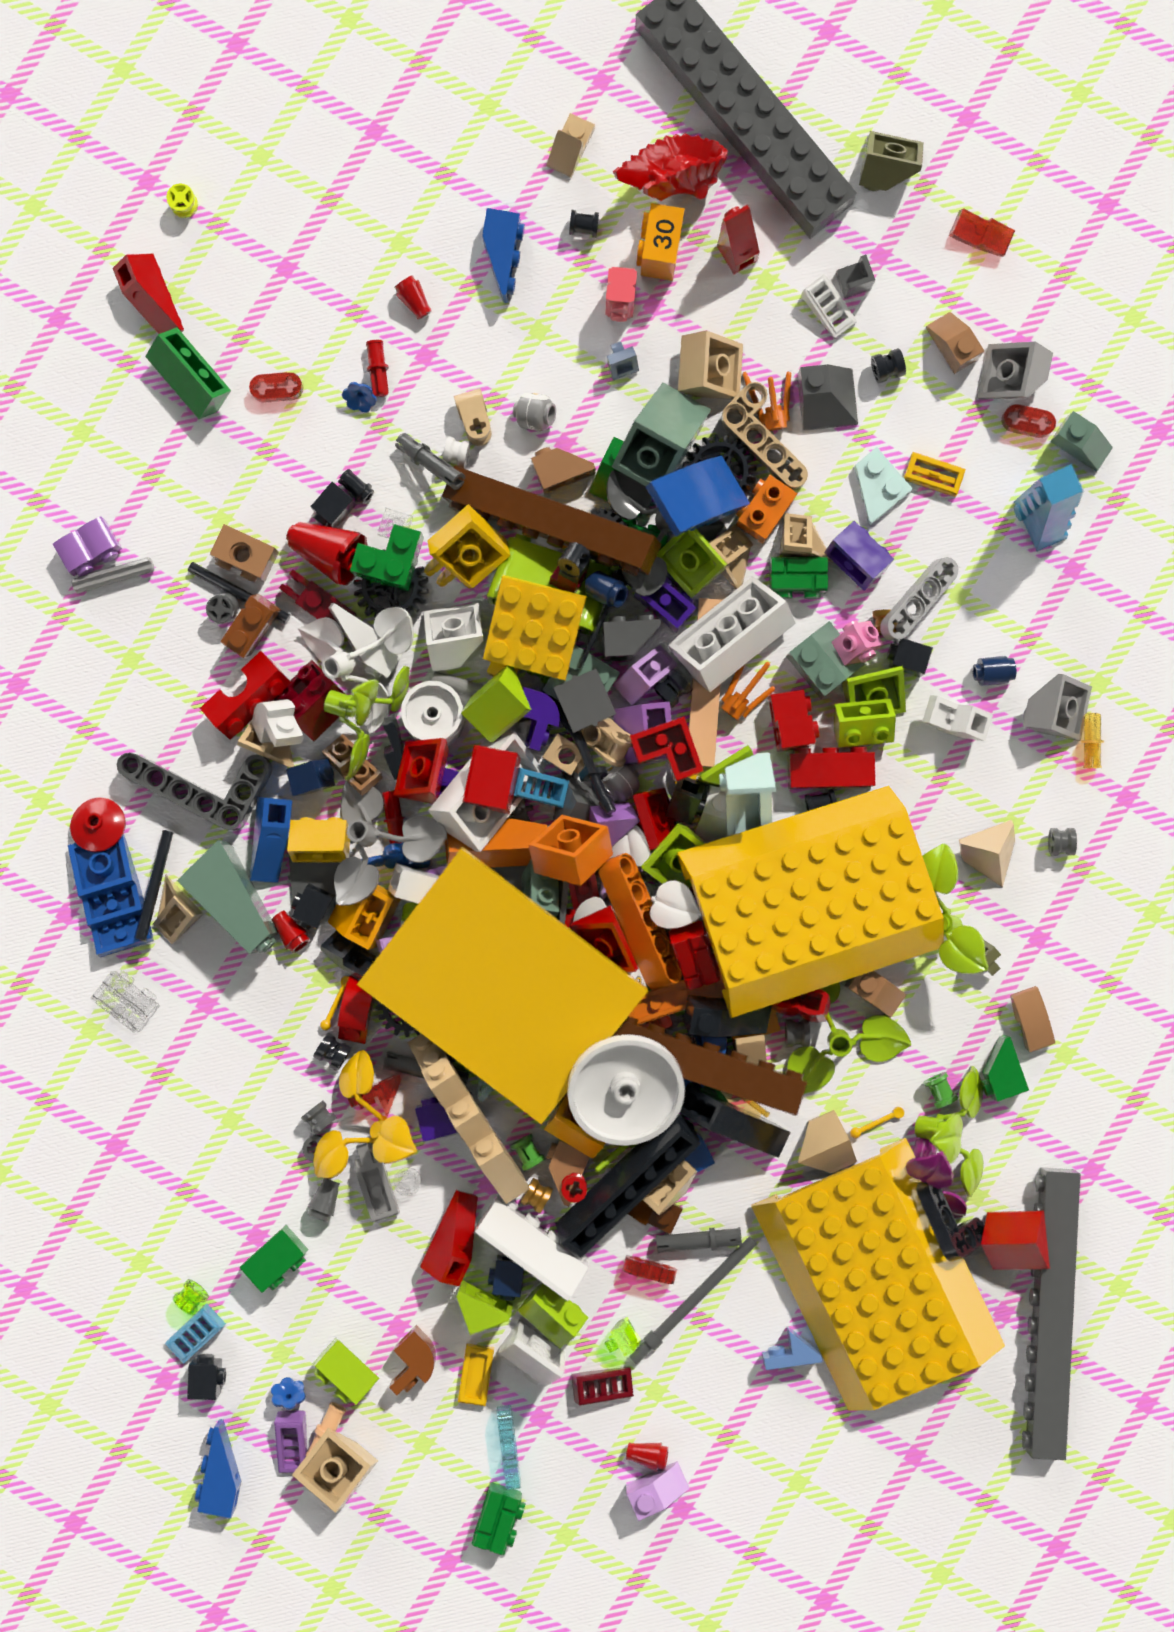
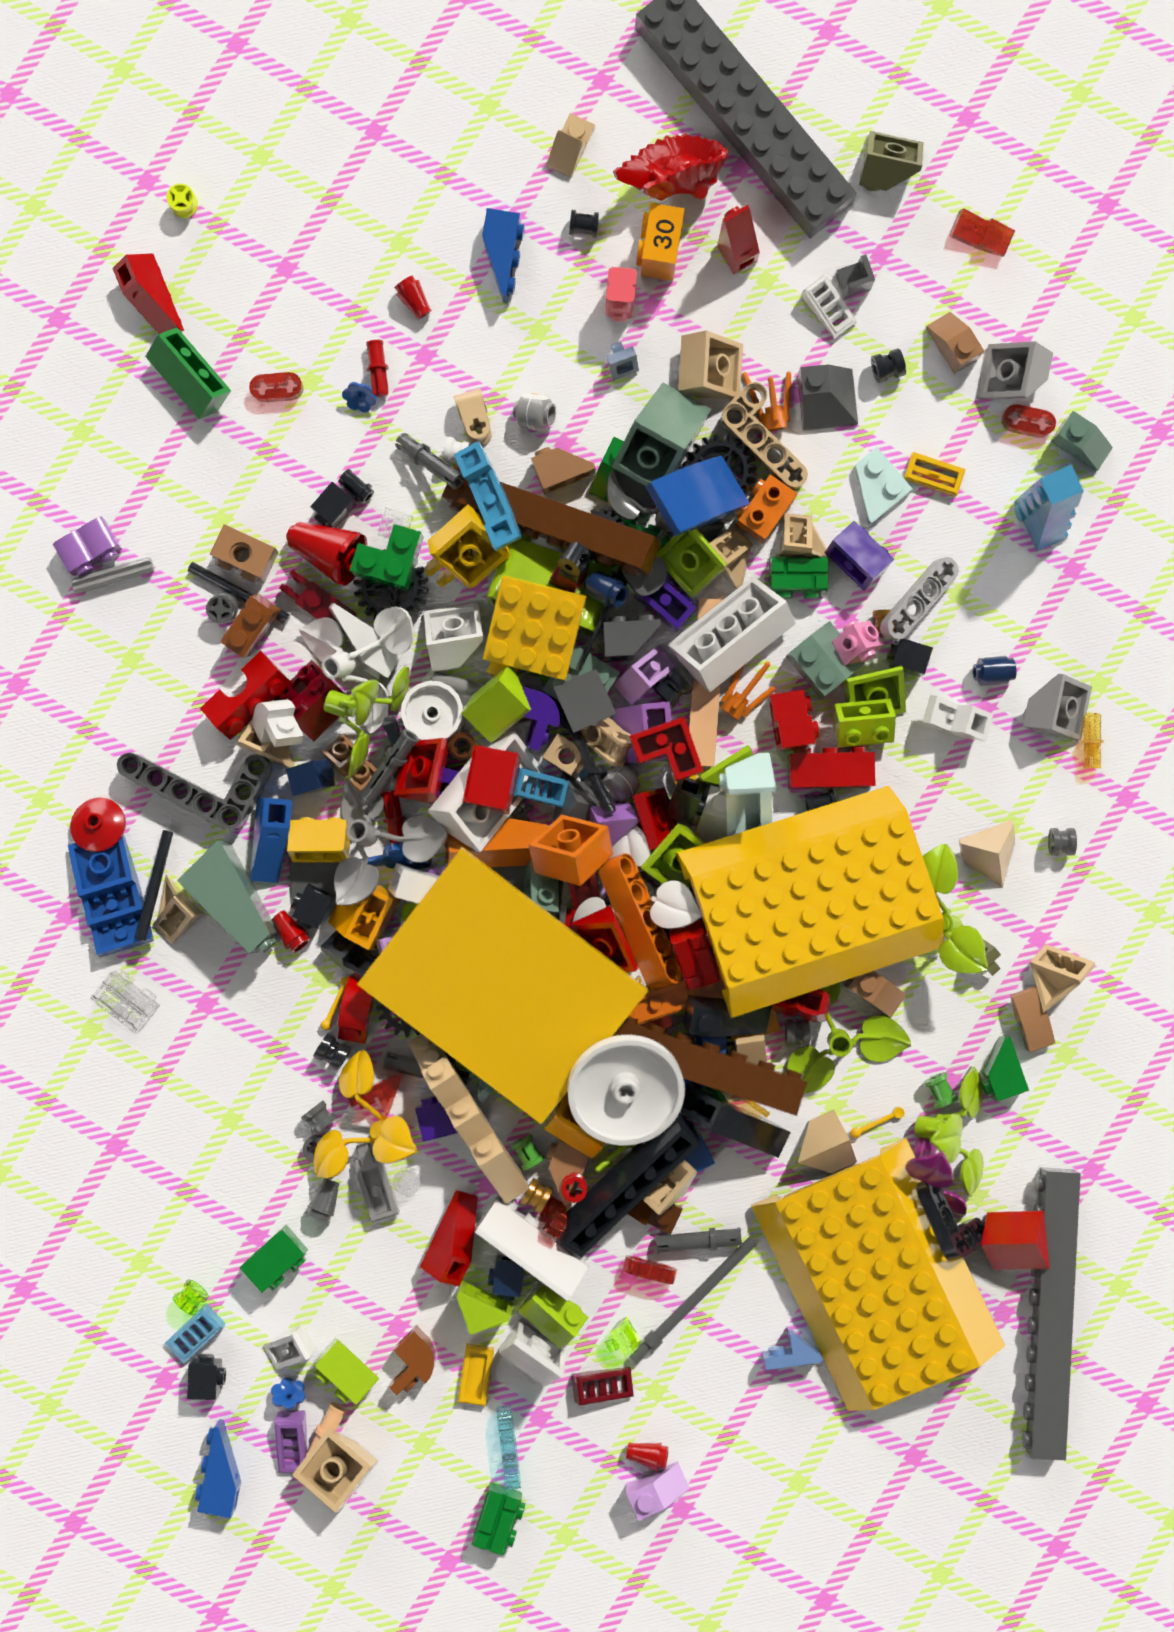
(290, 1347): none -> white slope
(395, 758): none -> dark grey pin
(458, 737): none -> reddish brown cone
(489, 495): none -> dark azure slope
(553, 1219): none -> clear red beam
(1058, 974): none -> tan slope

